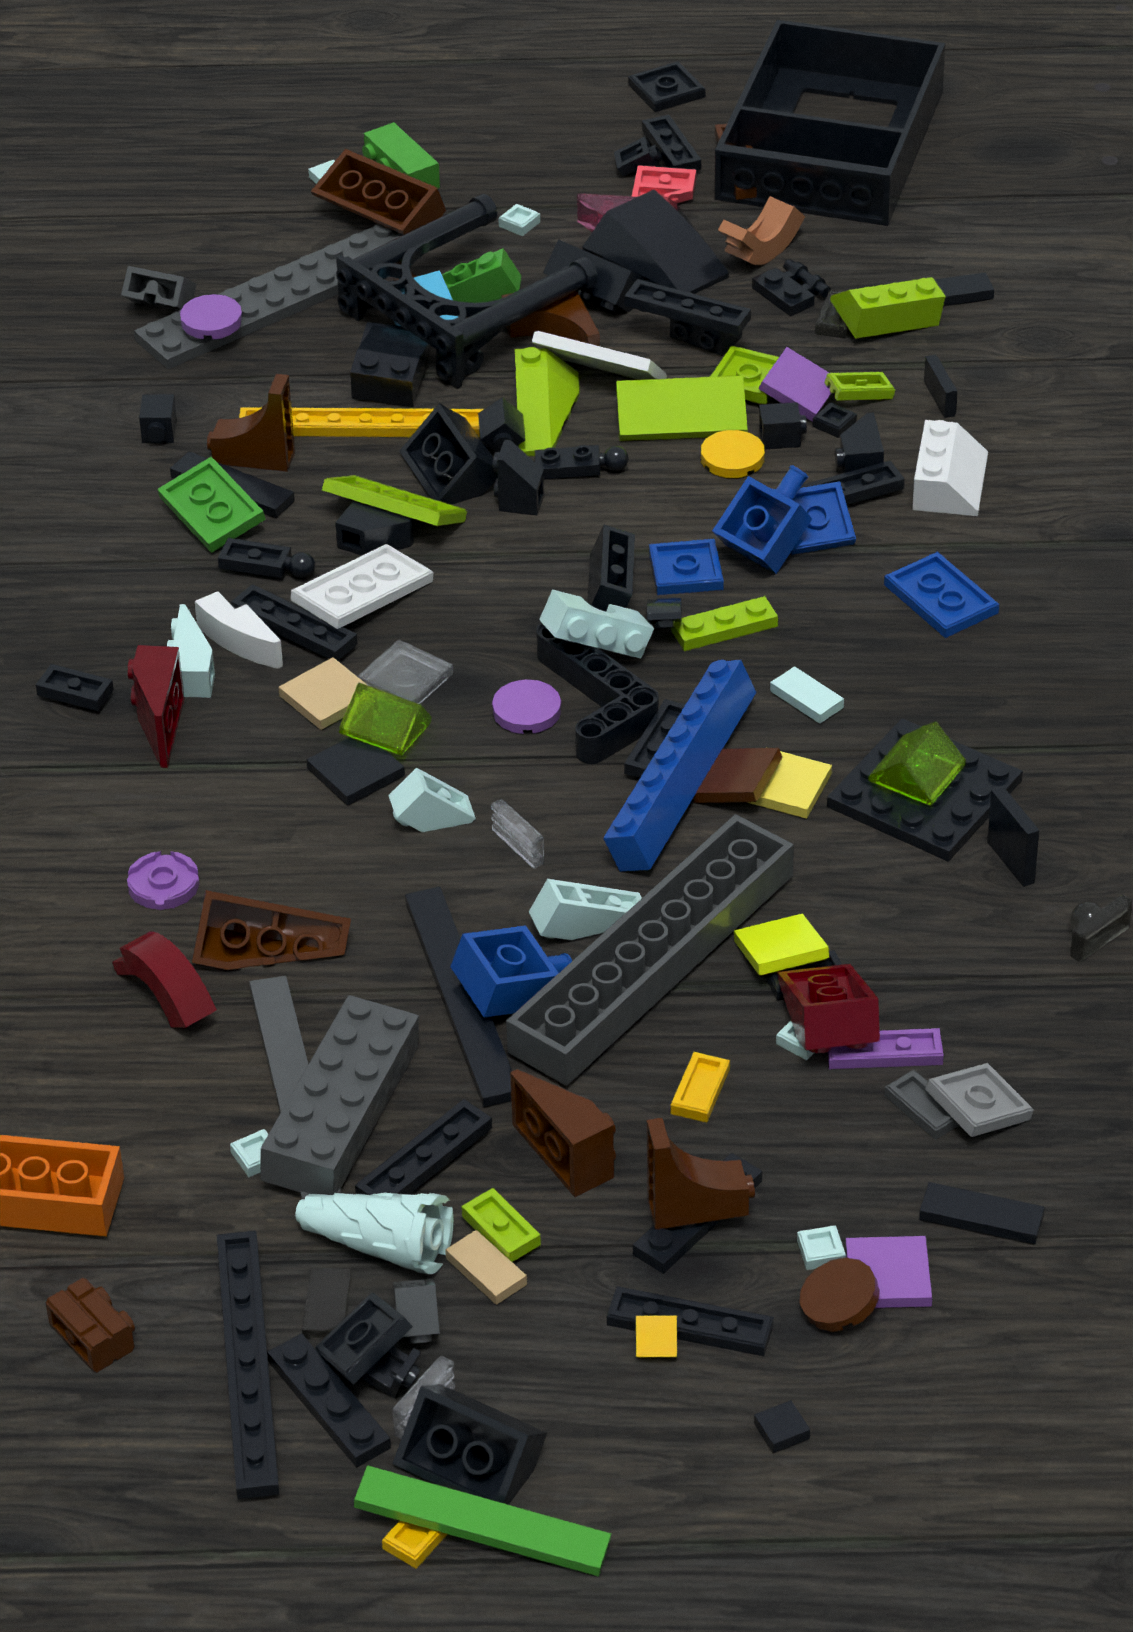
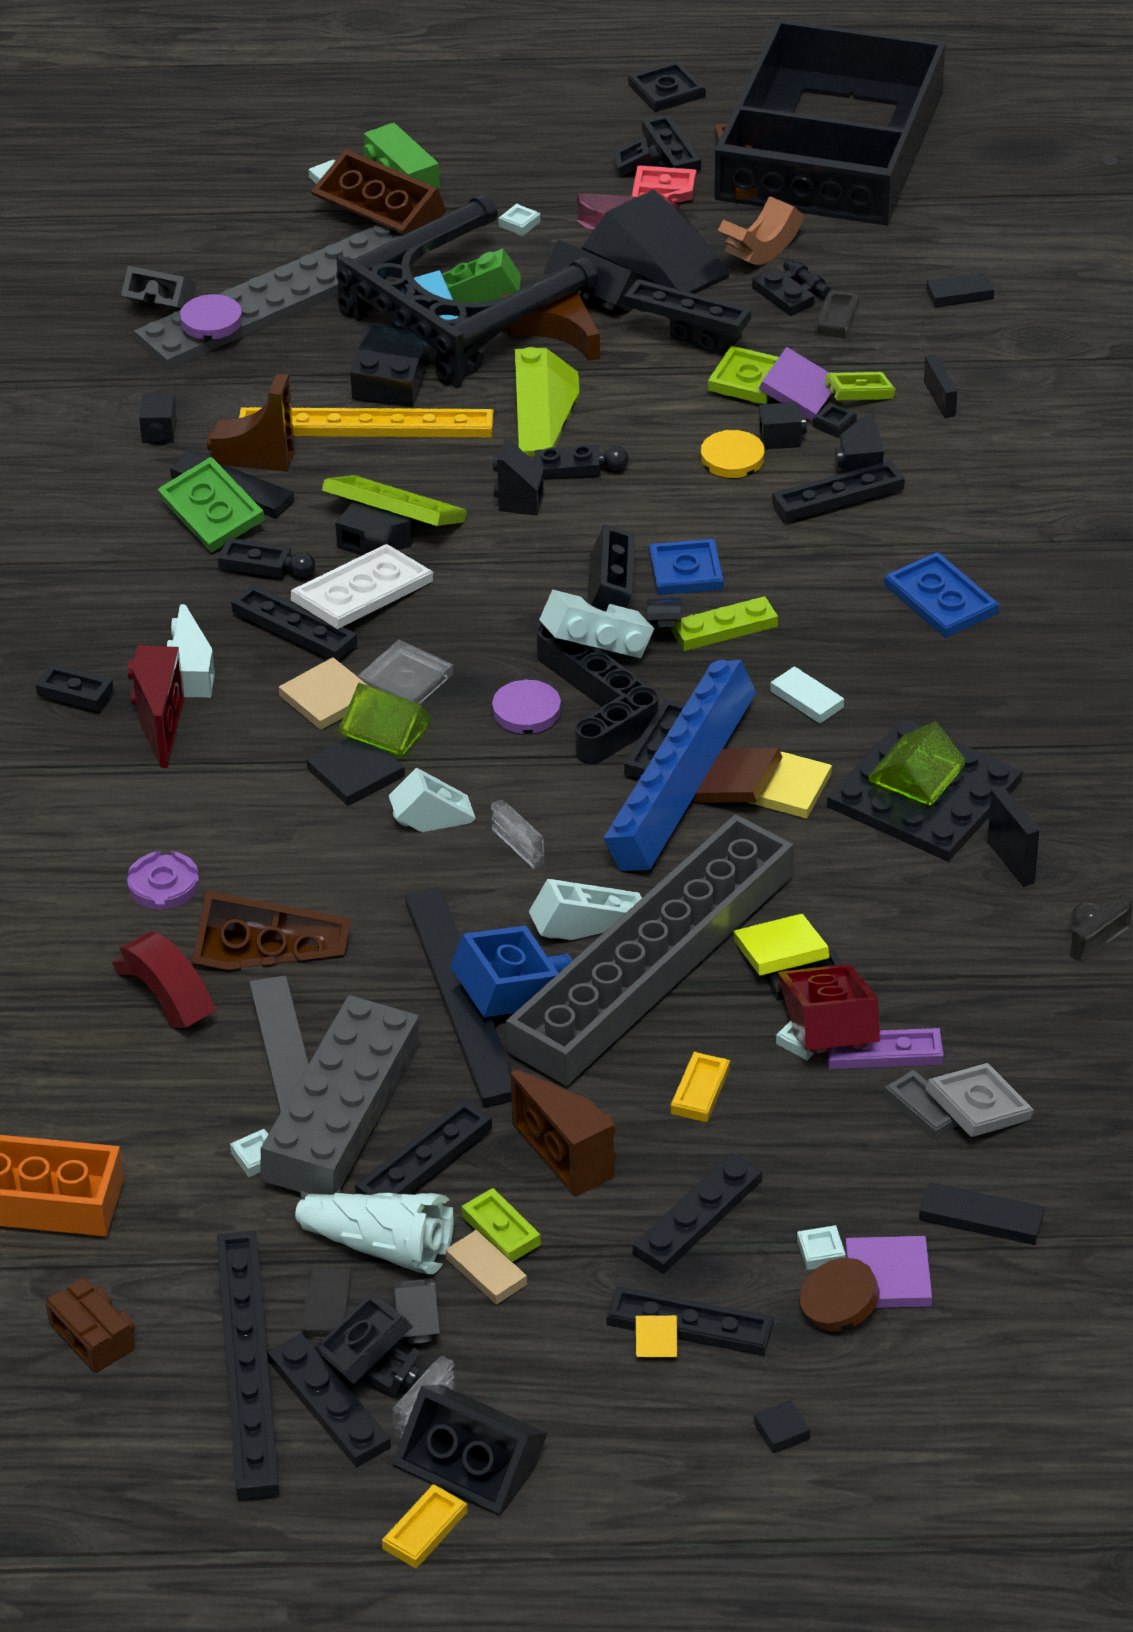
(238, 630): white slope -> none
(449, 457): black slope -> none
(482, 1520): bright green tile -> none
(501, 423): black brick -> none
(599, 357): white tile -> none
(680, 407): lime tile -> none
(691, 1188): reddish brown arch -> none
(765, 521): blue brick -> none
(830, 518): blue tile -> none
(890, 307): lime slope -> none
(949, 470): white slope -> none

